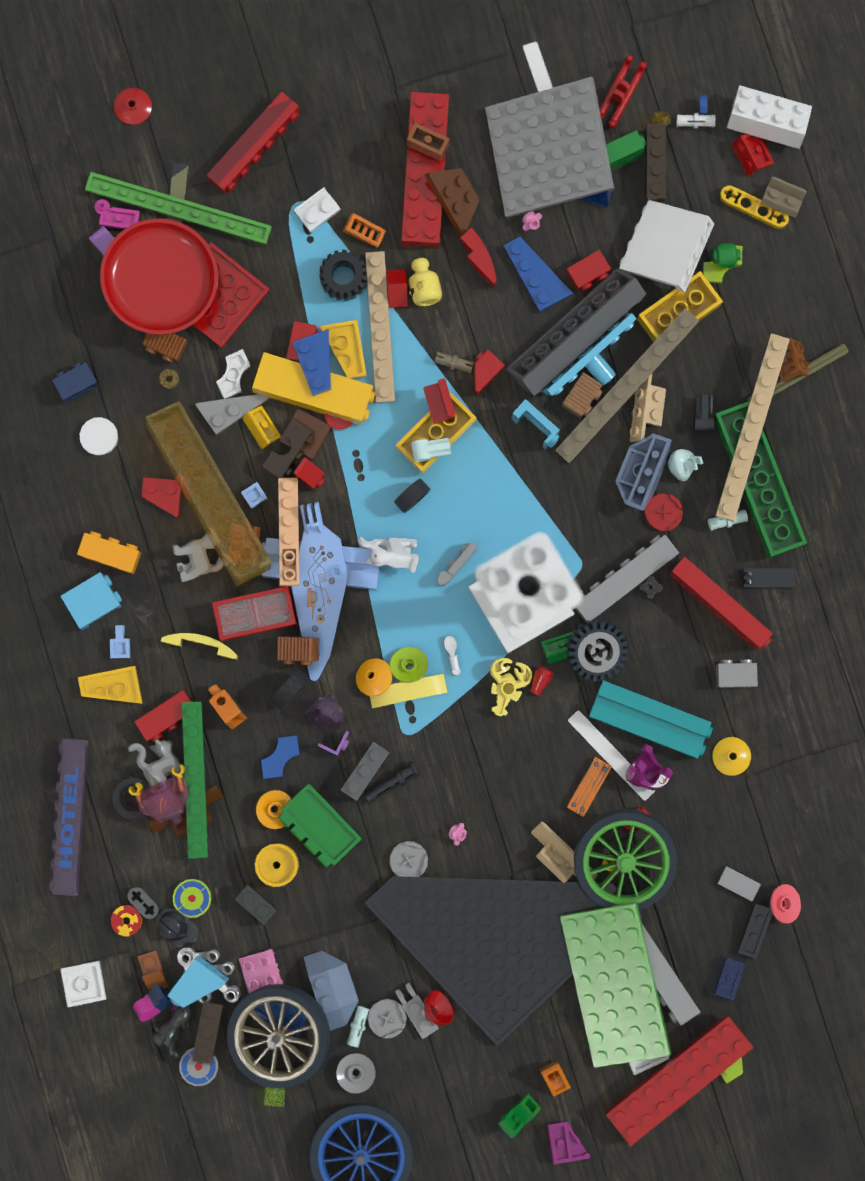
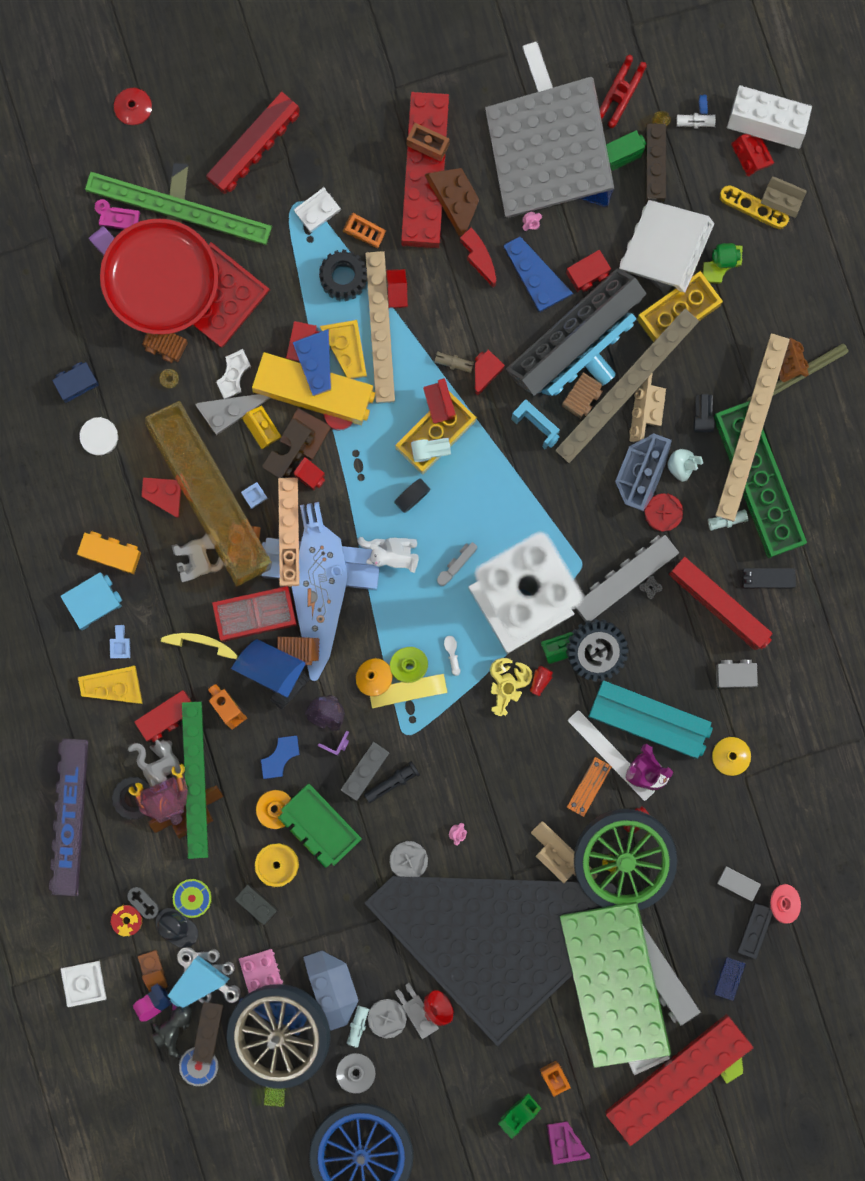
(269, 667): none -> blue slope
(424, 284): light yellow piece -> none

